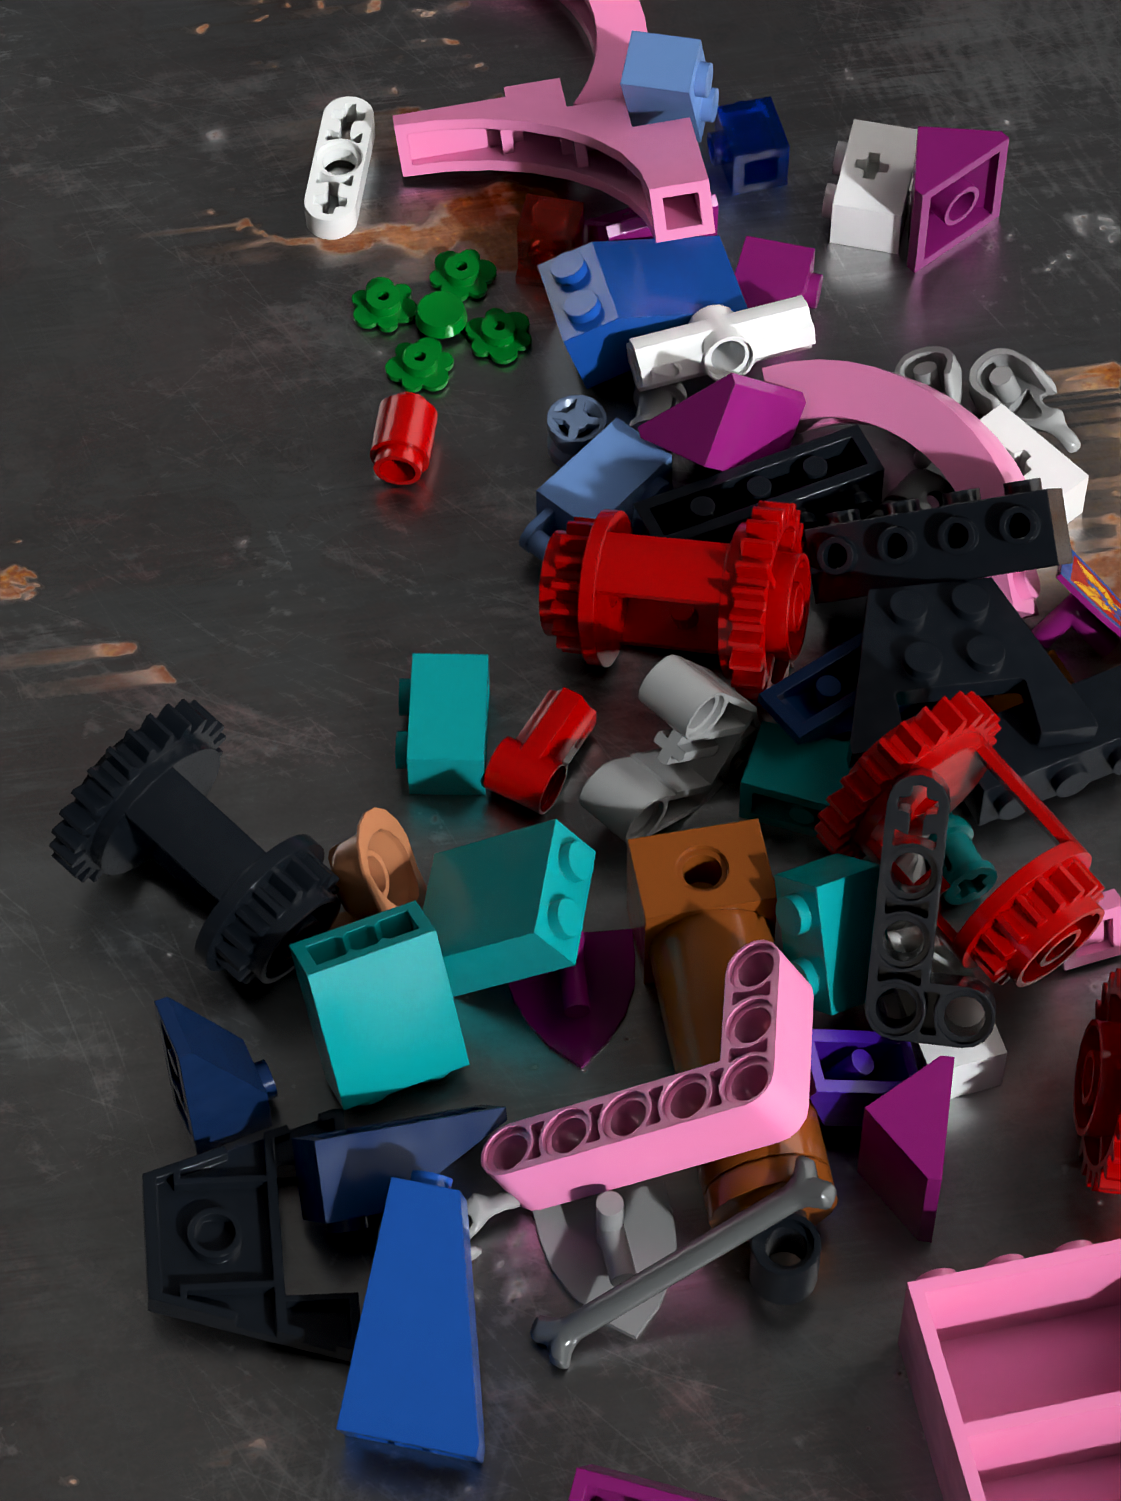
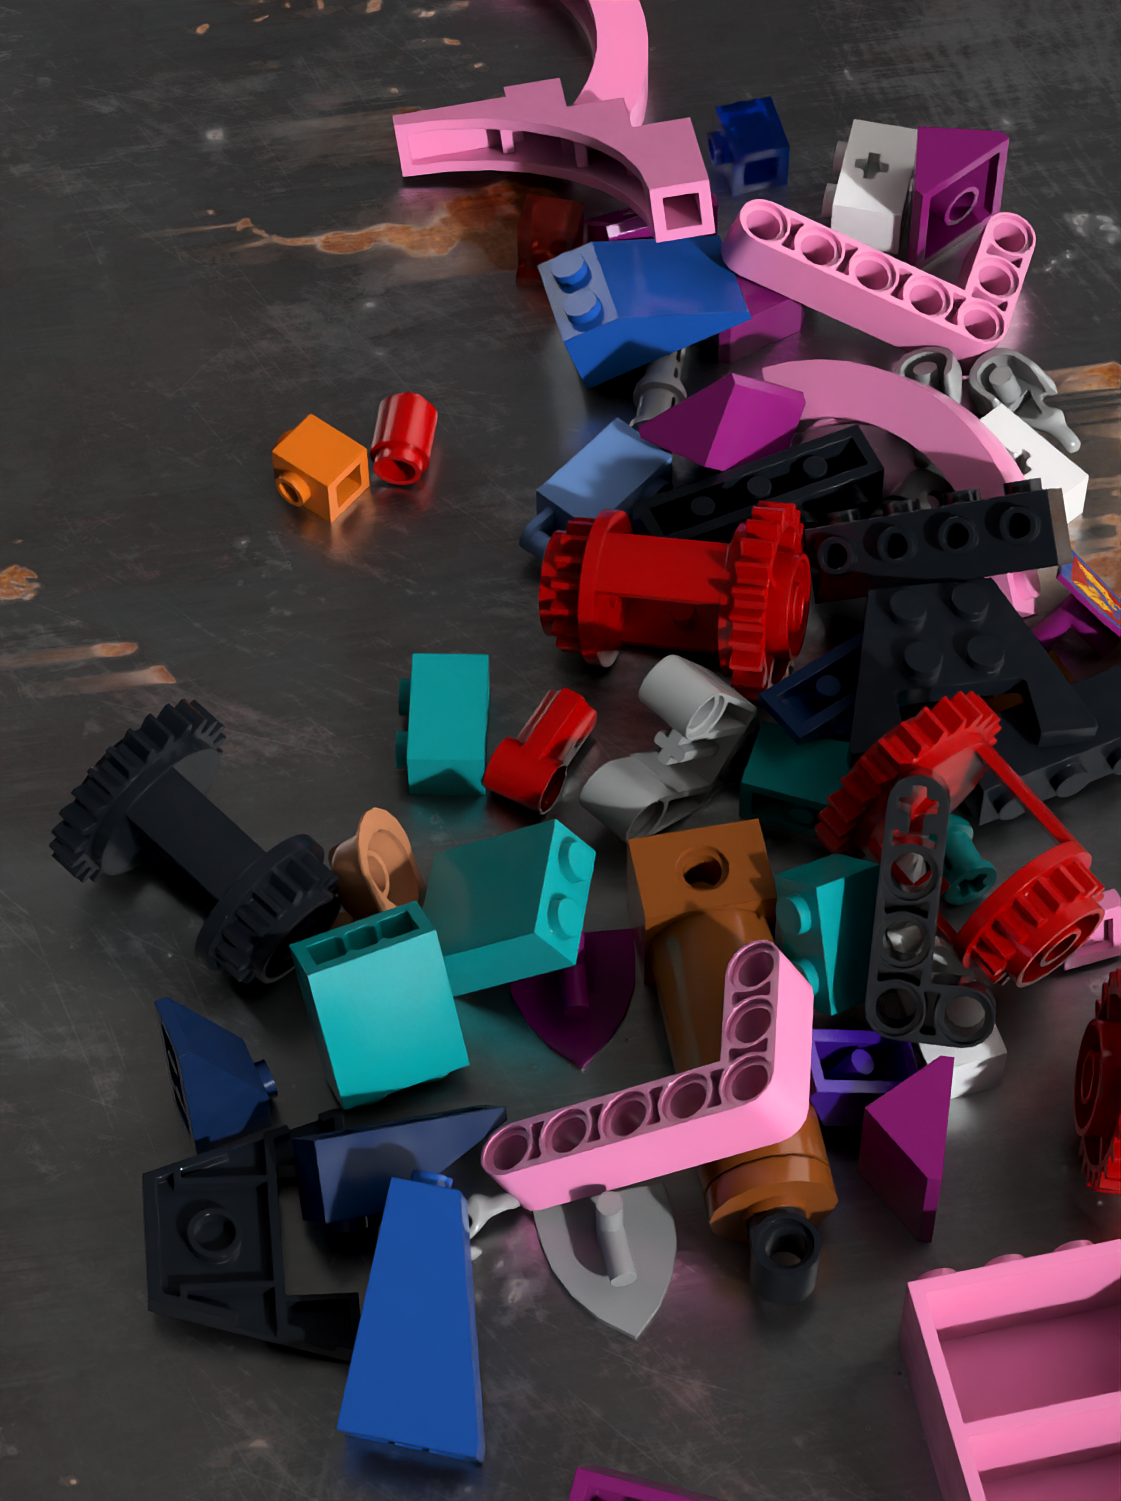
(319, 468): none -> orange brick
(347, 186): white beam -> none
(441, 317): green plant -> none
(567, 420): sand blue wheel -> none
(668, 81): medium blue brick -> none
(720, 342): white piece -> none
(801, 1191): dark grey piece -> none
(881, 291): none -> bright pink beam

